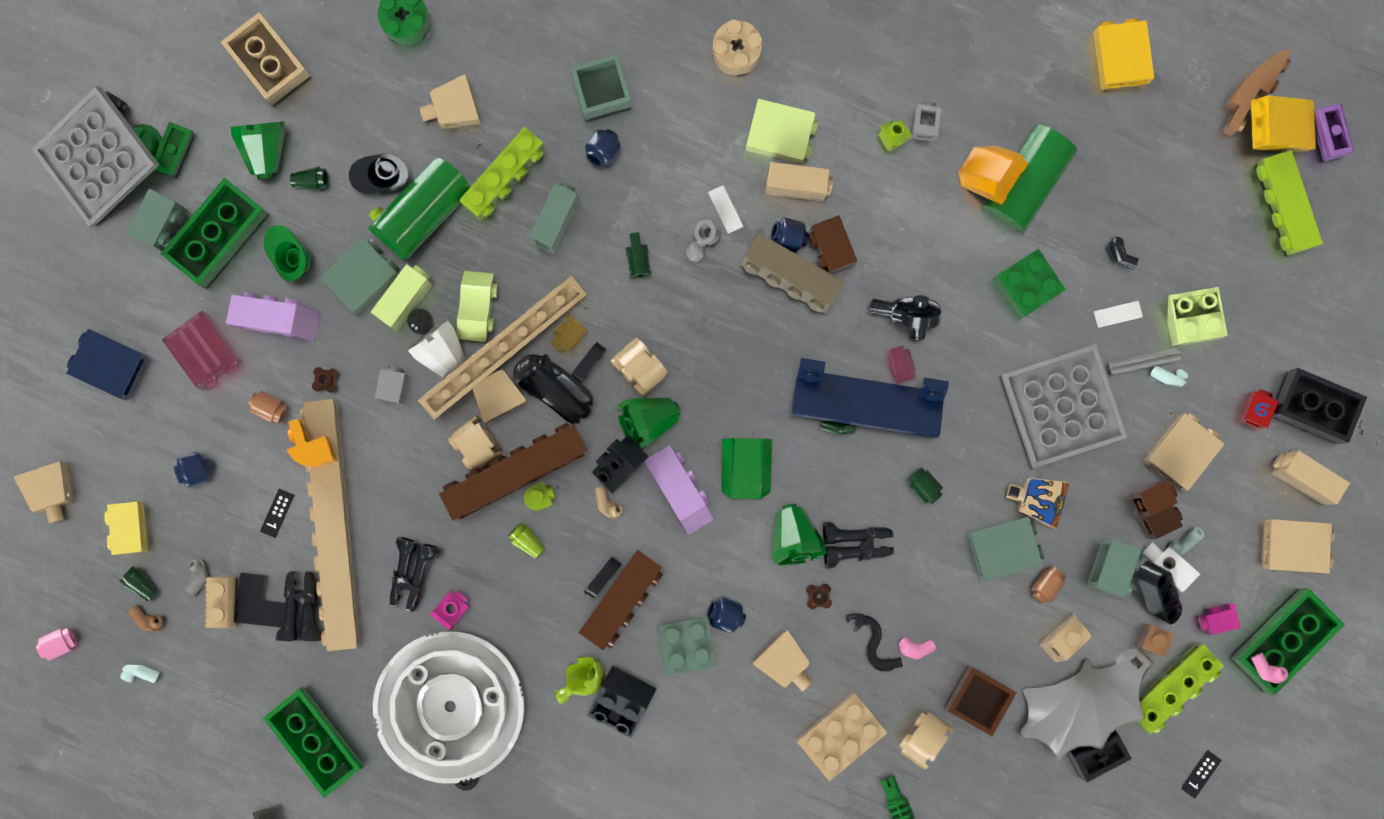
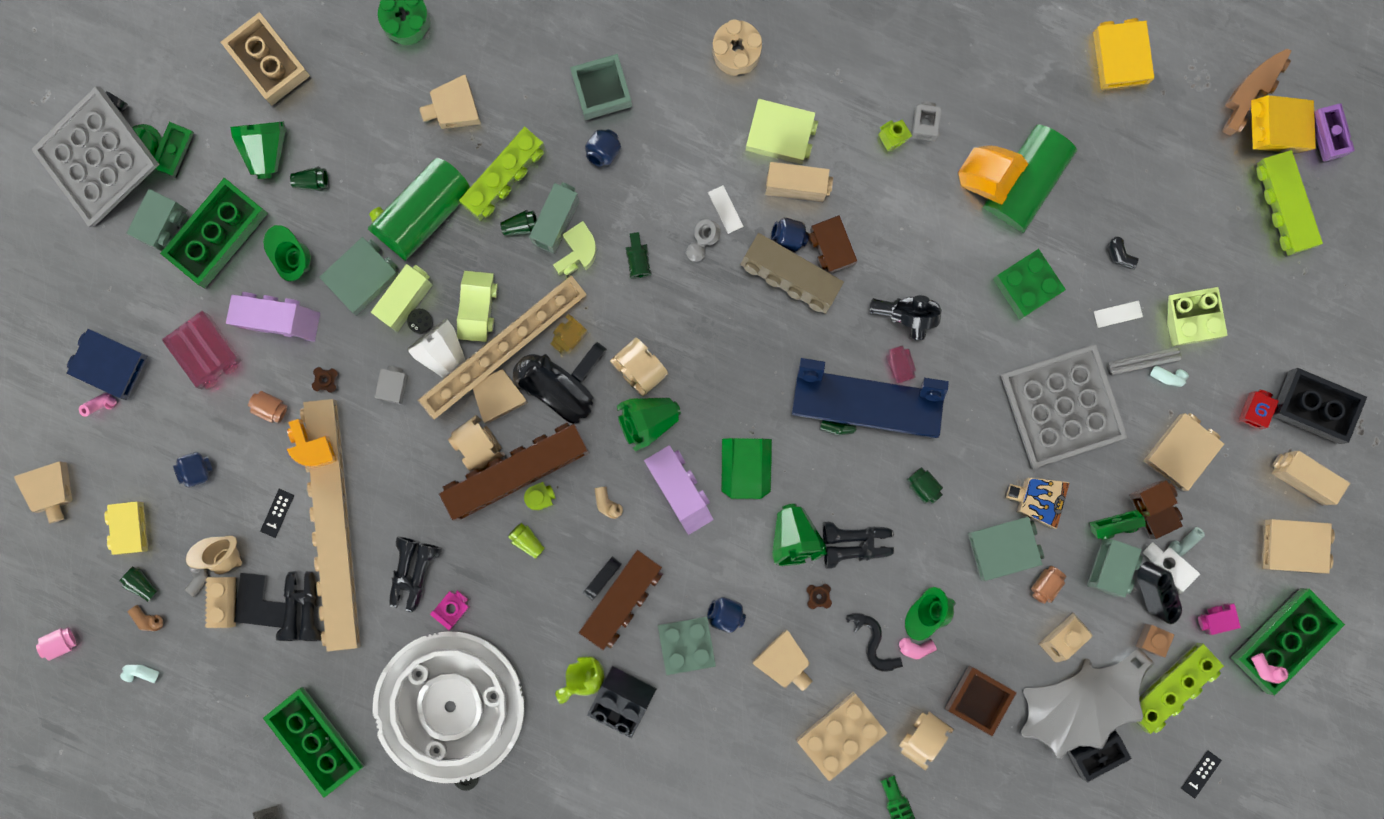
(97, 403): none -> bright pink arm
(215, 554): none -> tan piece
(378, 173): black piece -> none
(519, 224): none -> dark green cone
(583, 248): none -> yellowish green brick
(619, 464): black brick -> none
(929, 613): none -> green piece
(1126, 522): none -> green plate

